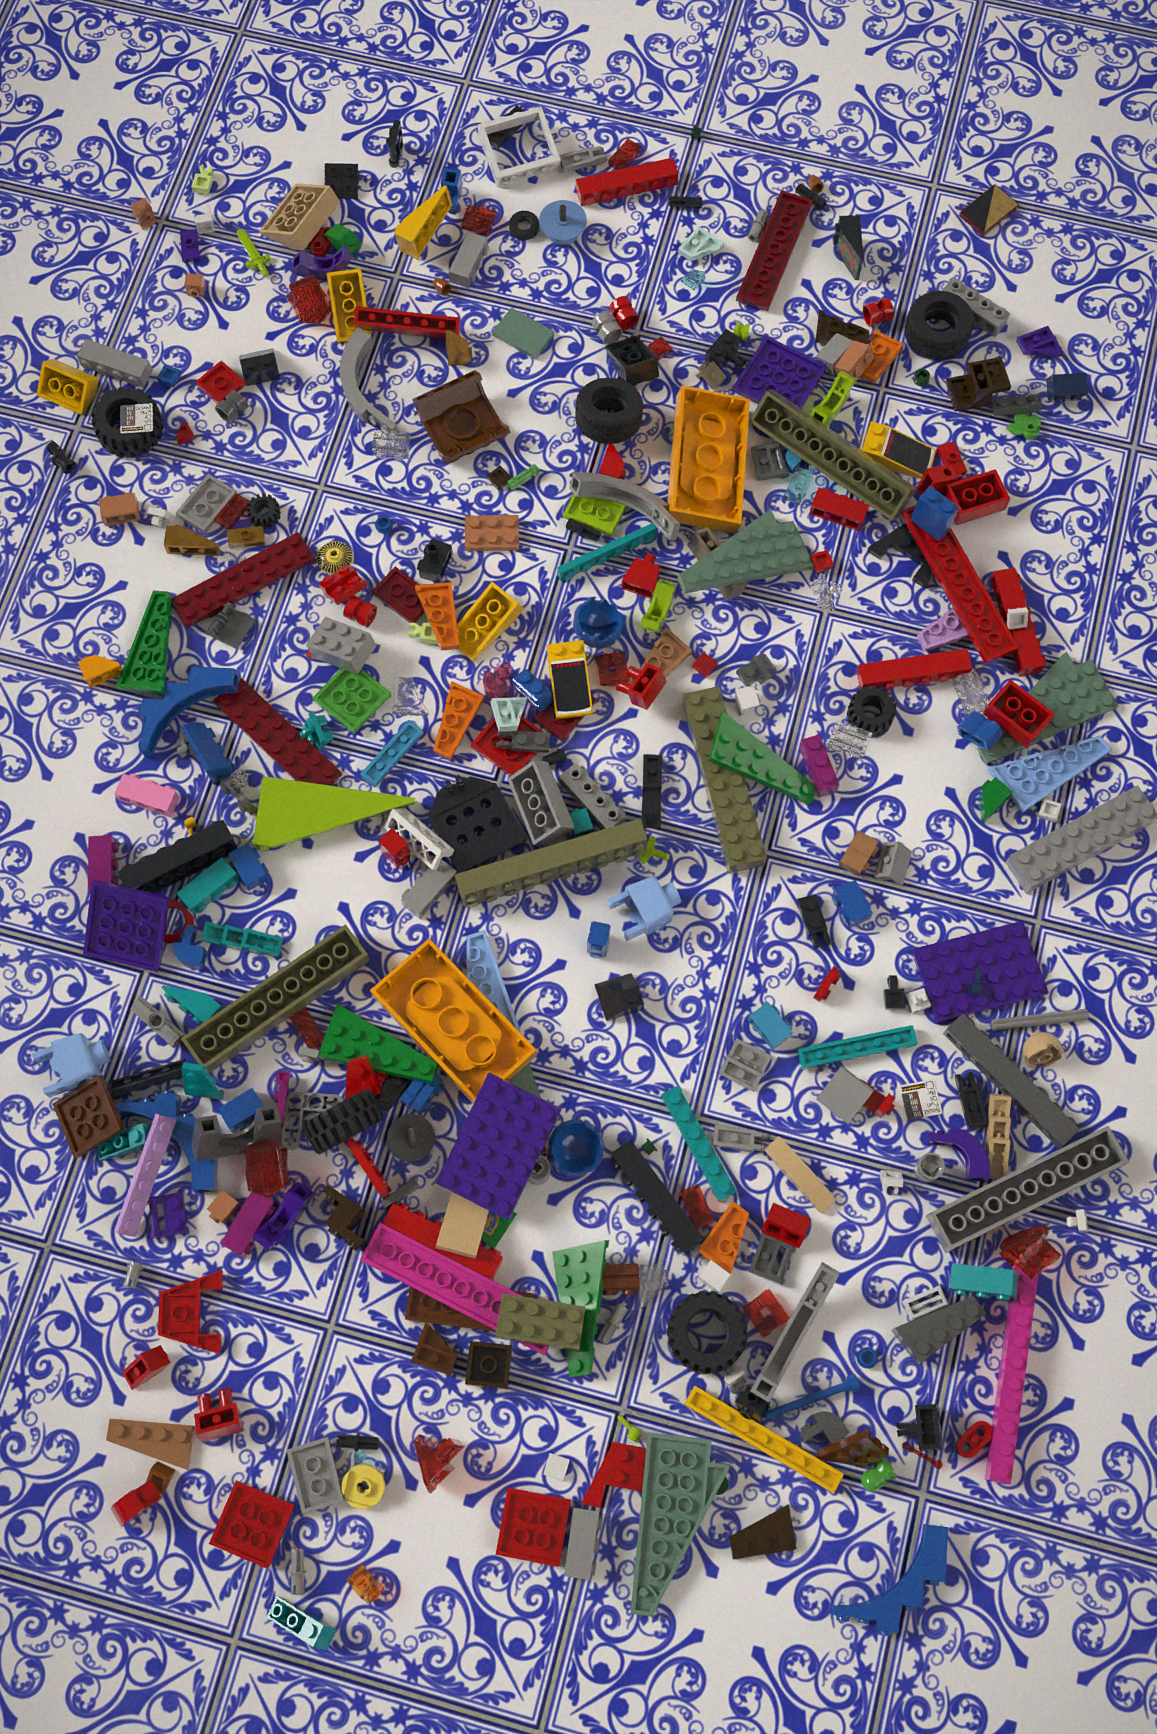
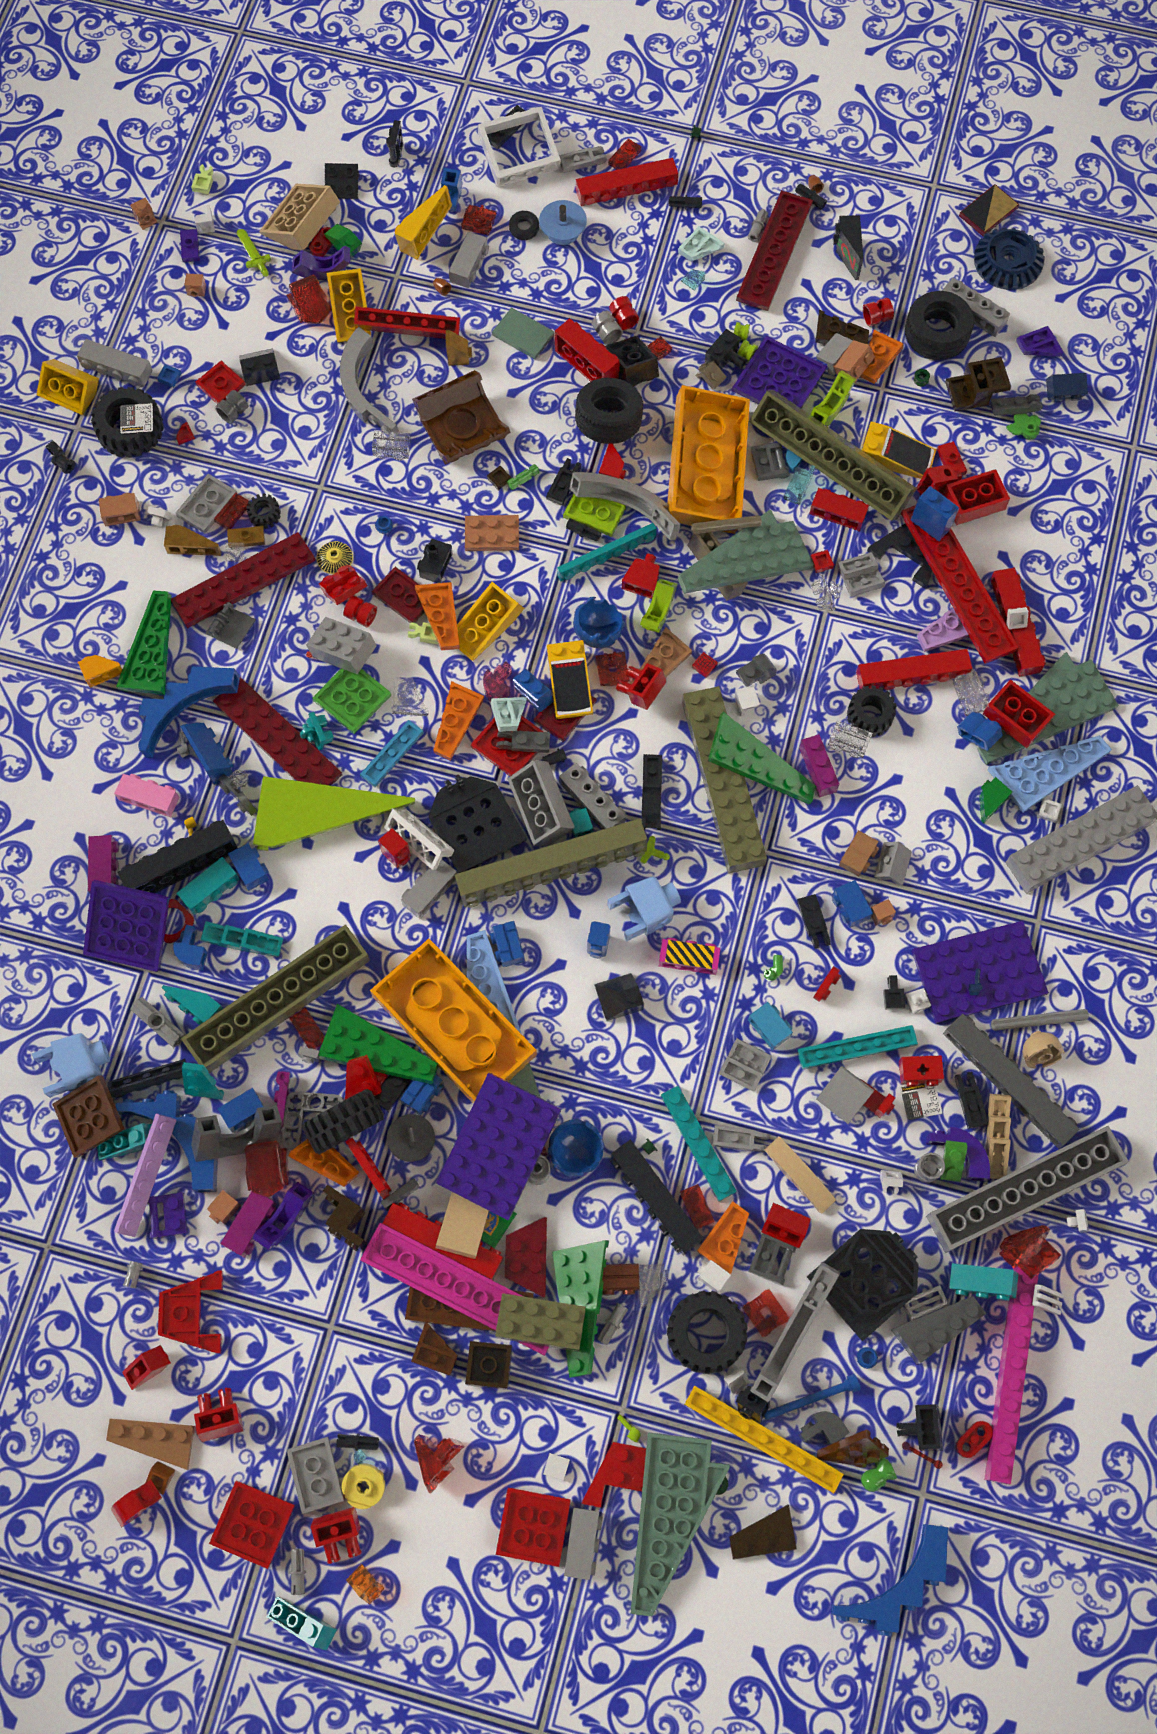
(329, 1163): none -> orange wing
(337, 1527): none -> red brick
(507, 943): none -> blue brick
(527, 1257): none -> dark red wing
(560, 487): none -> black hinge
(585, 352): none -> red brick
(689, 956): none -> brick
(726, 524): none -> dark tan axle
(747, 350): none -> lime wheel
(776, 970): none -> bright green arm
(861, 574): none -> light grey slope
(883, 912): none -> nougat plate
(898, 1266): none -> black hinge
(929, 1064): none -> red brick
(954, 1160): none -> bright green plate
(1002, 272): none -> dark blue gear
(1054, 1301): none -> white tile

